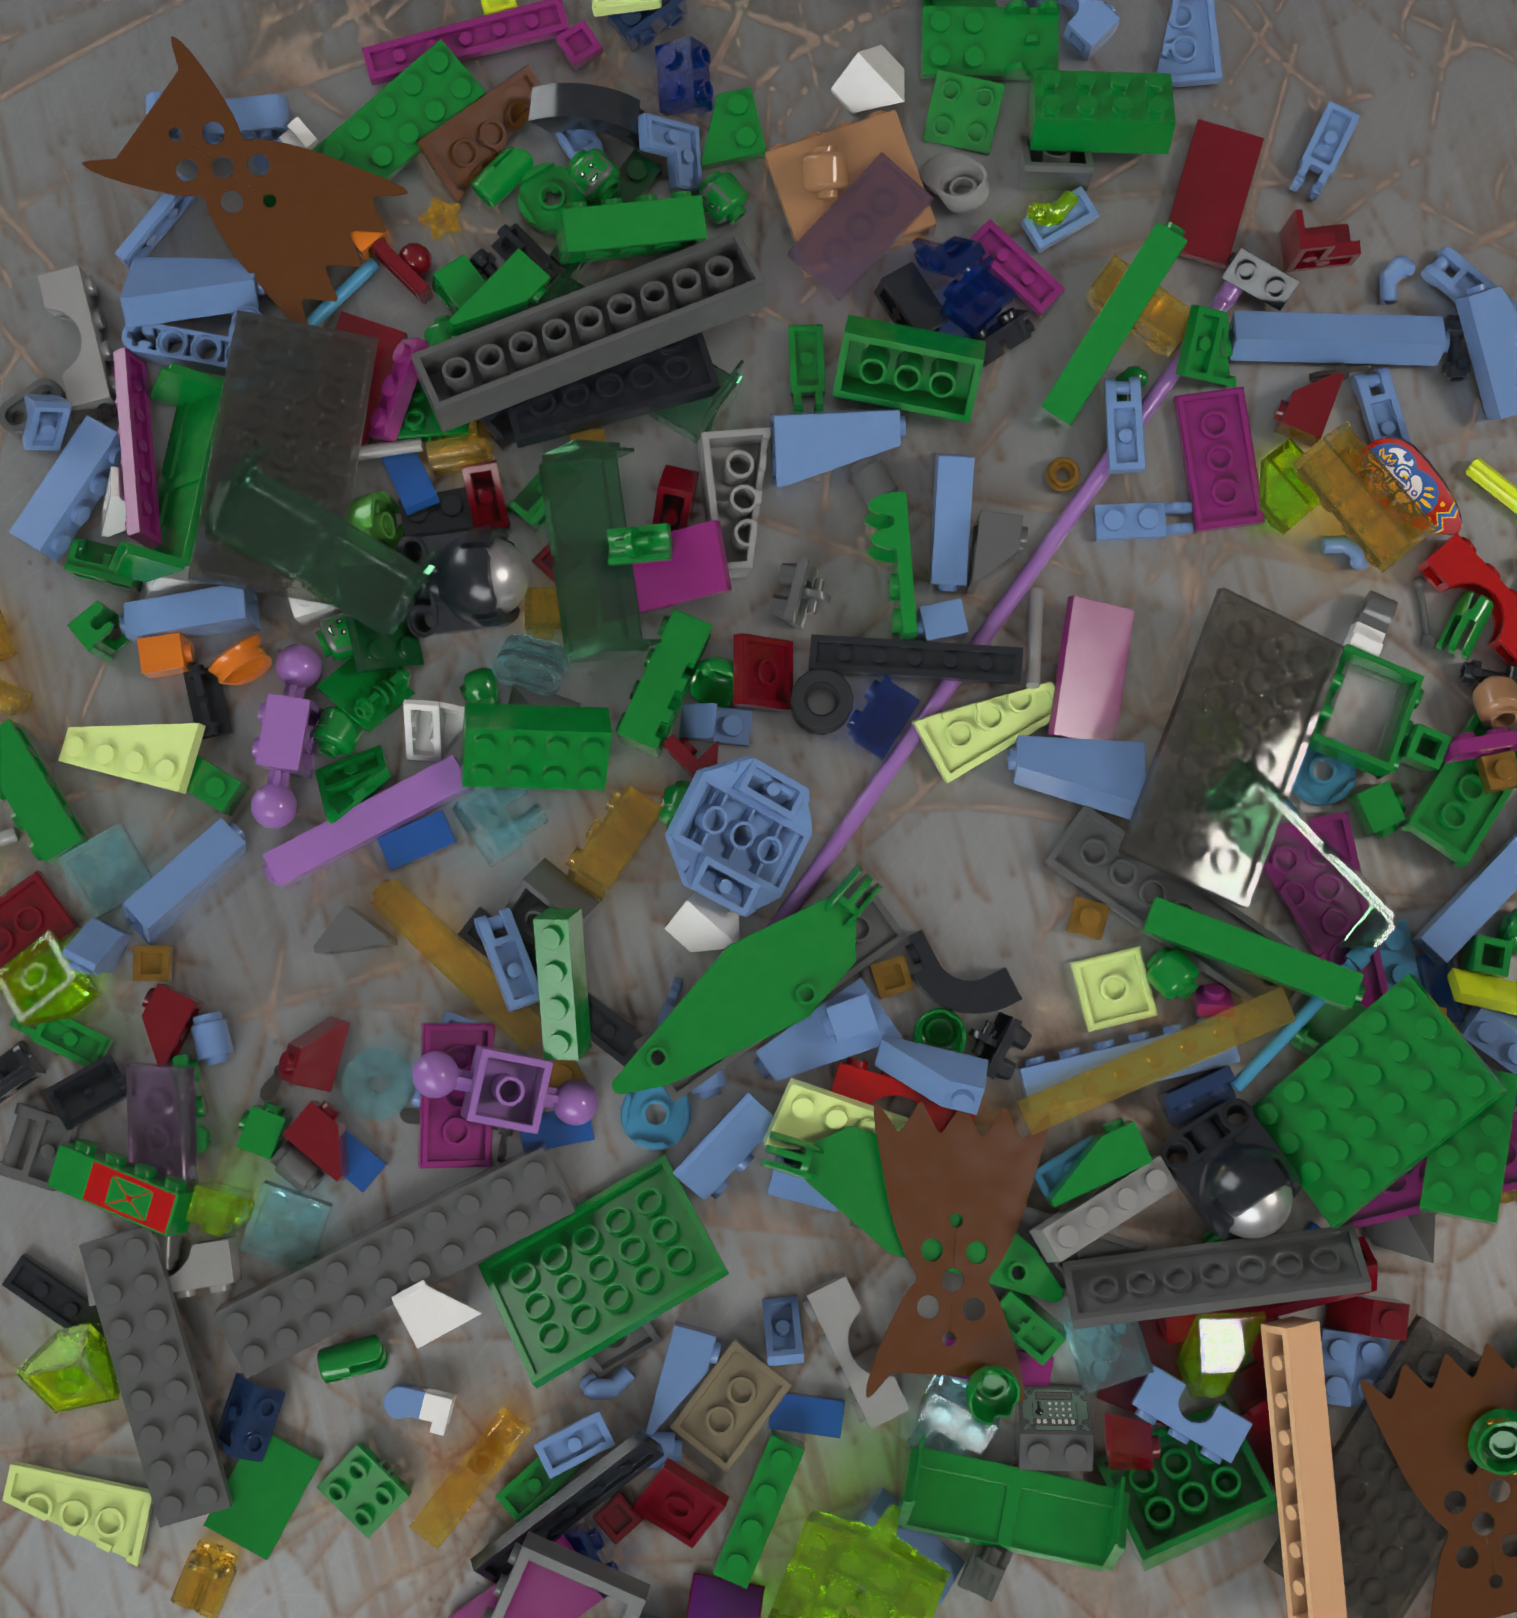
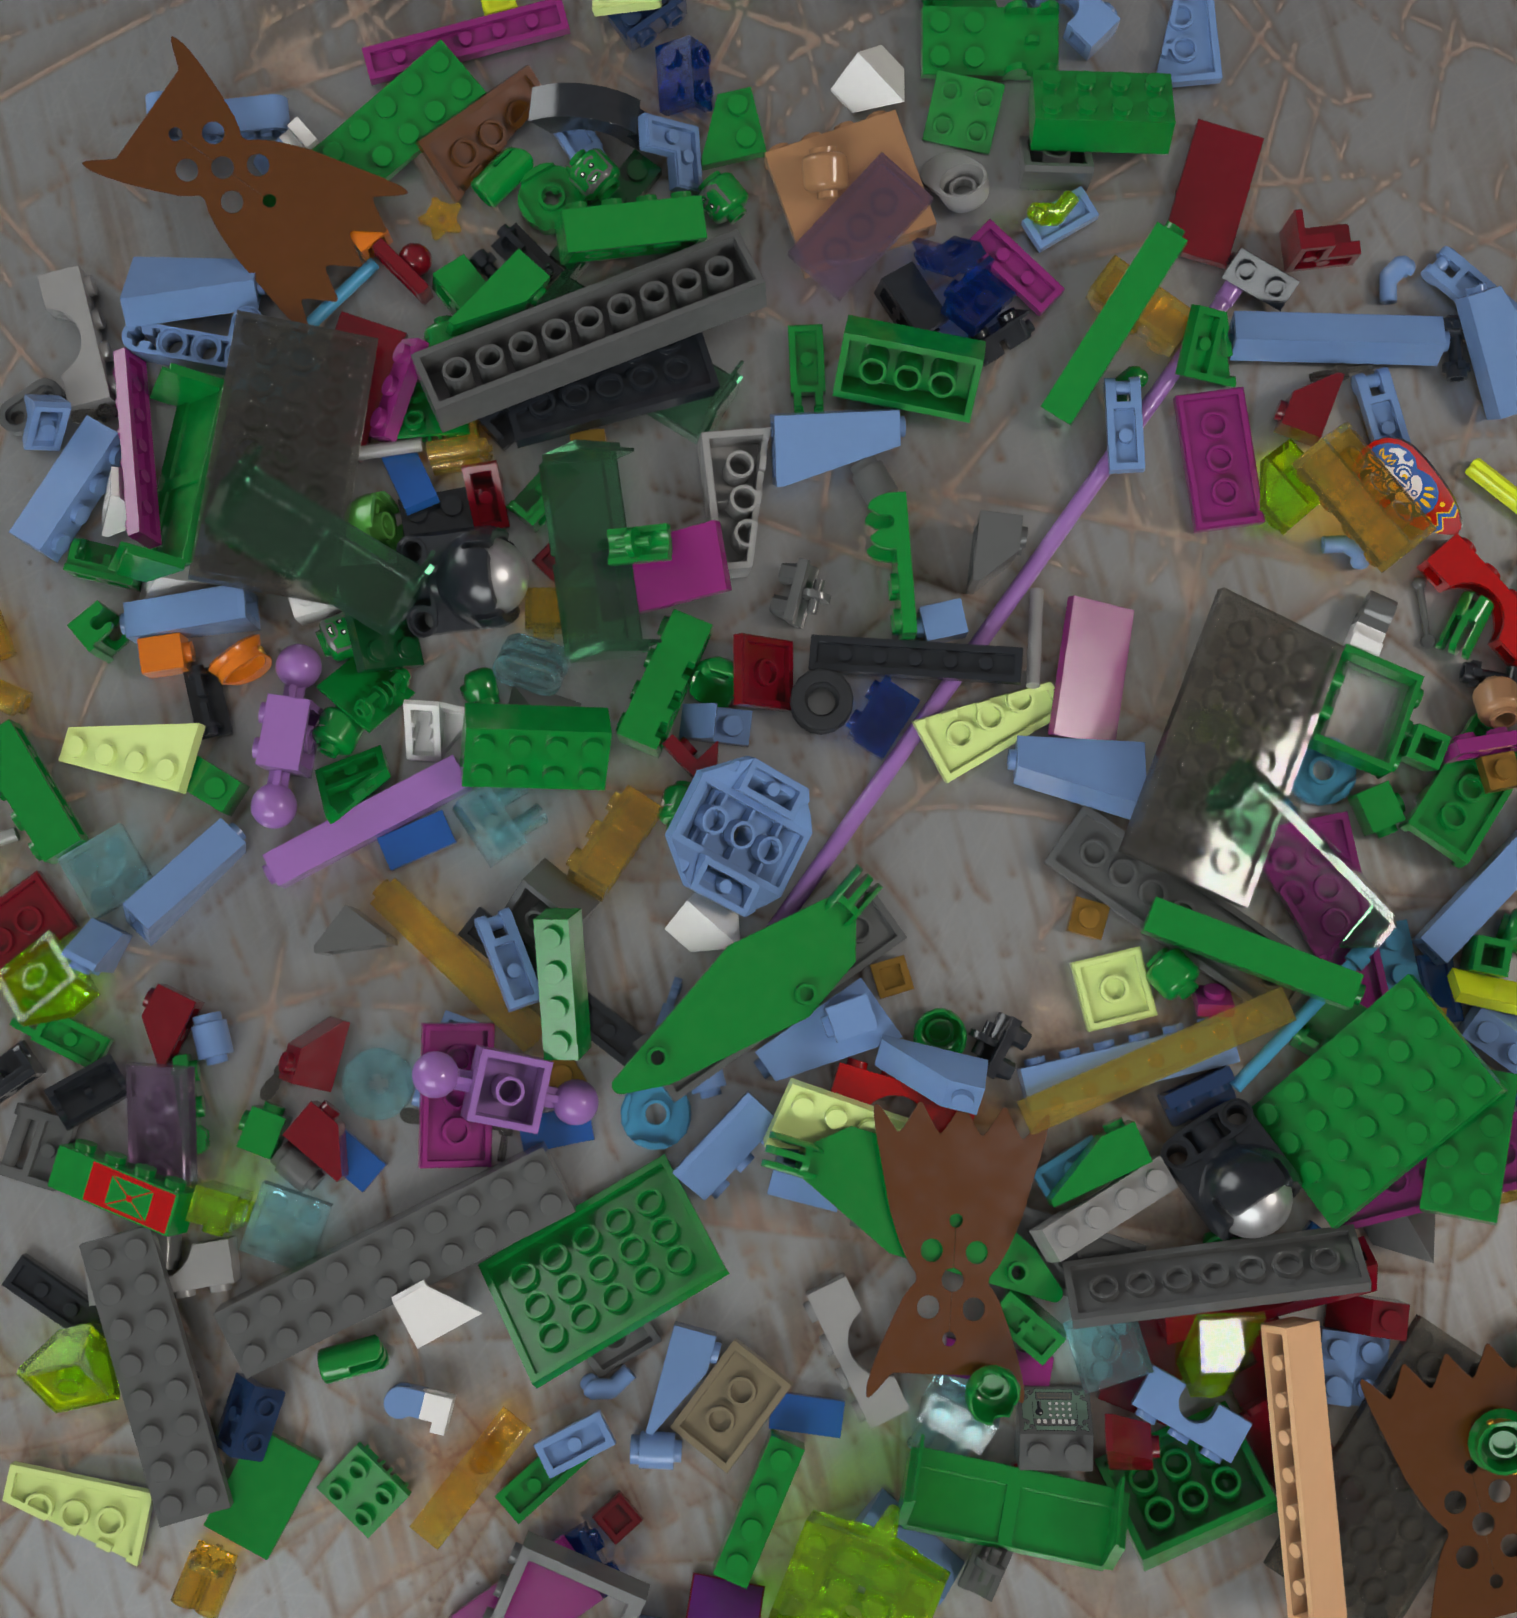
(152, 962): pearl gold plate -> none
(154, 226): medium blue tile -> none
(572, 1501): black plate -> none
(579, 44): magenta plate -> none
(675, 497): dark red slope -> none
(680, 1503): dark red plate -> none
(782, 1331): medium blue slope -> none
(950, 520): medium blue slope -> none
(958, 995): black arch -> none
(1067, 465): pearl gold plate -> none
(1139, 521): medium blue hinge -> none
(1326, 146): medium blue hinge -> none

